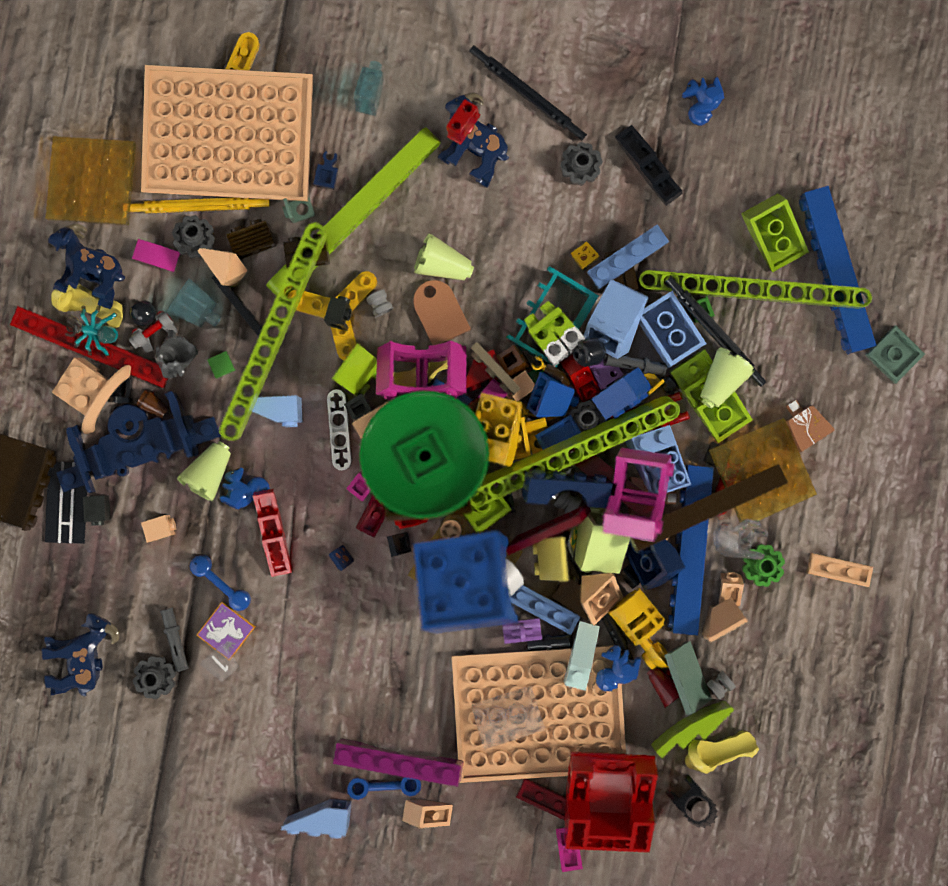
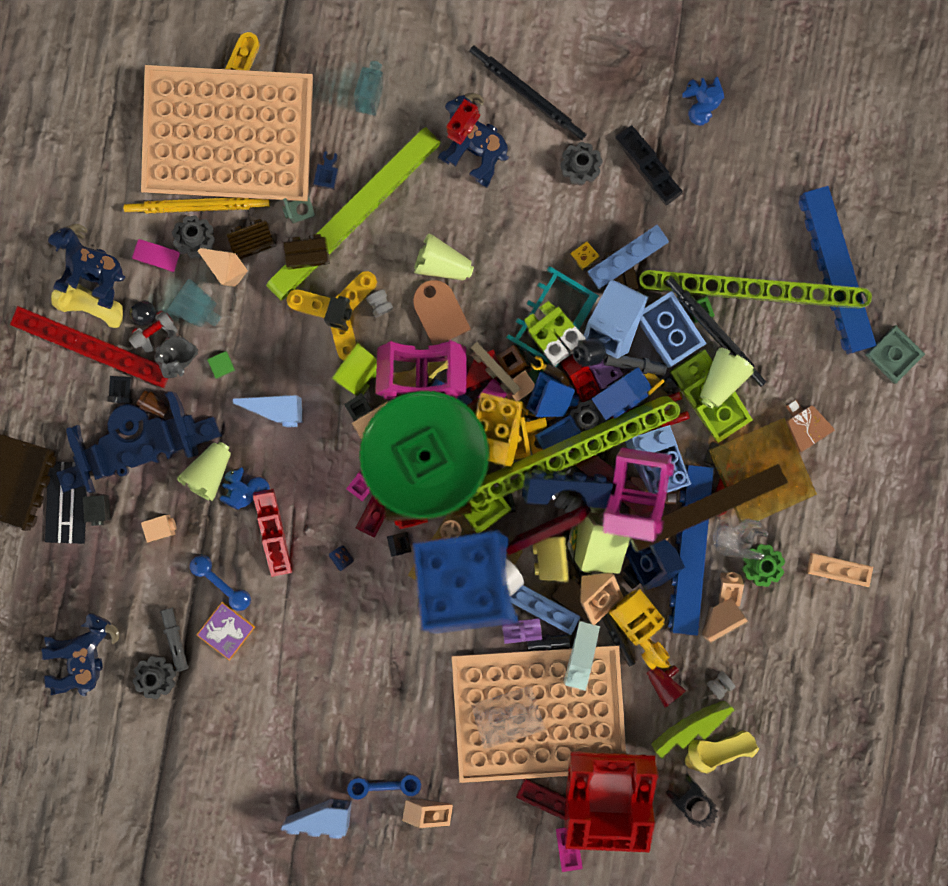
(88, 389): light nougat piece -> none
(90, 180): clear yellow plate -> none
(95, 331): animal -> none
(220, 663): clear sticker -> none
(240, 306): black tile -> none
(273, 321): lime beam -> none
(337, 430): white beam -> none
(425, 768): magenta arch -> none
(622, 670): blue animal -> none
(688, 677): sand green tile -> none
(775, 231): lime slope -> none

